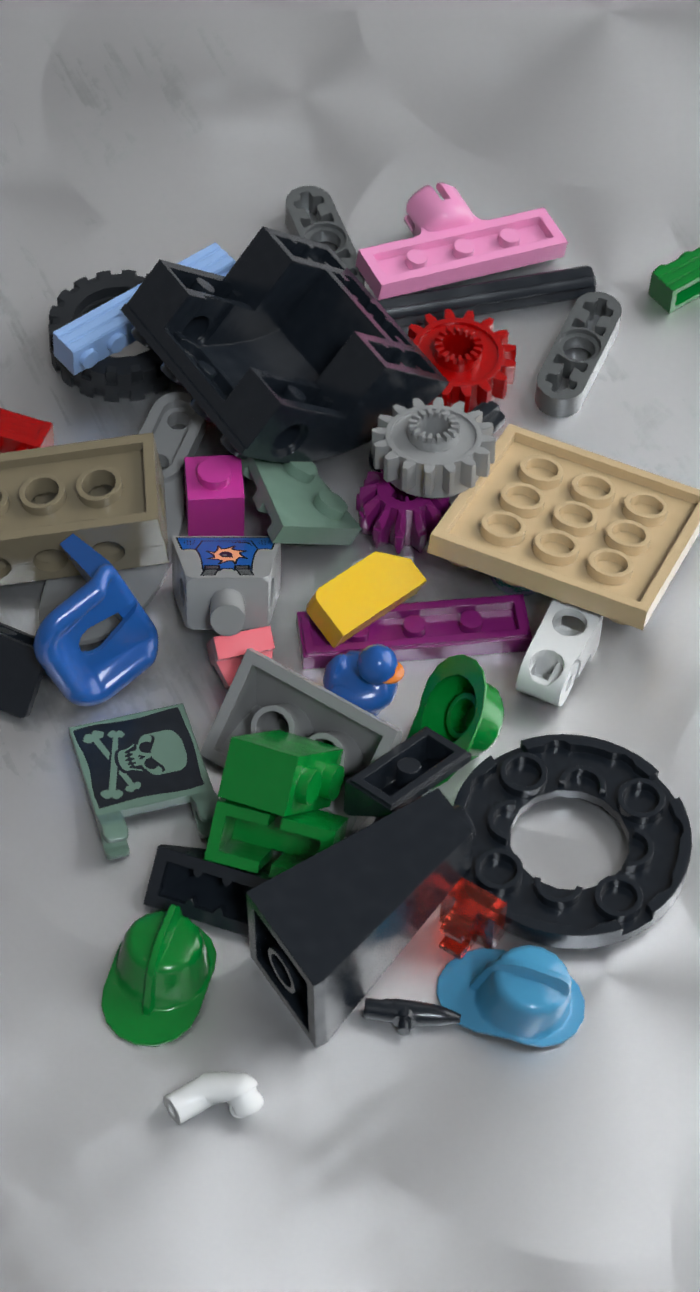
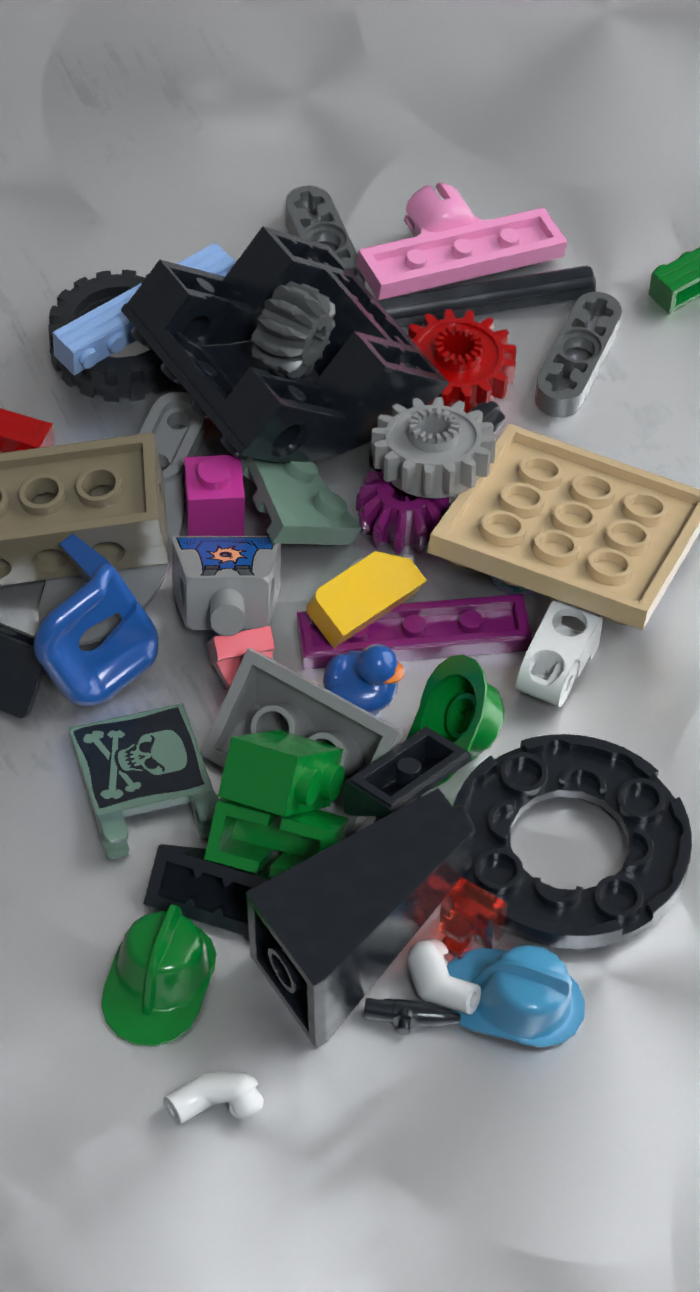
(293, 330): none -> dark grey gear
(433, 980): none -> white arm

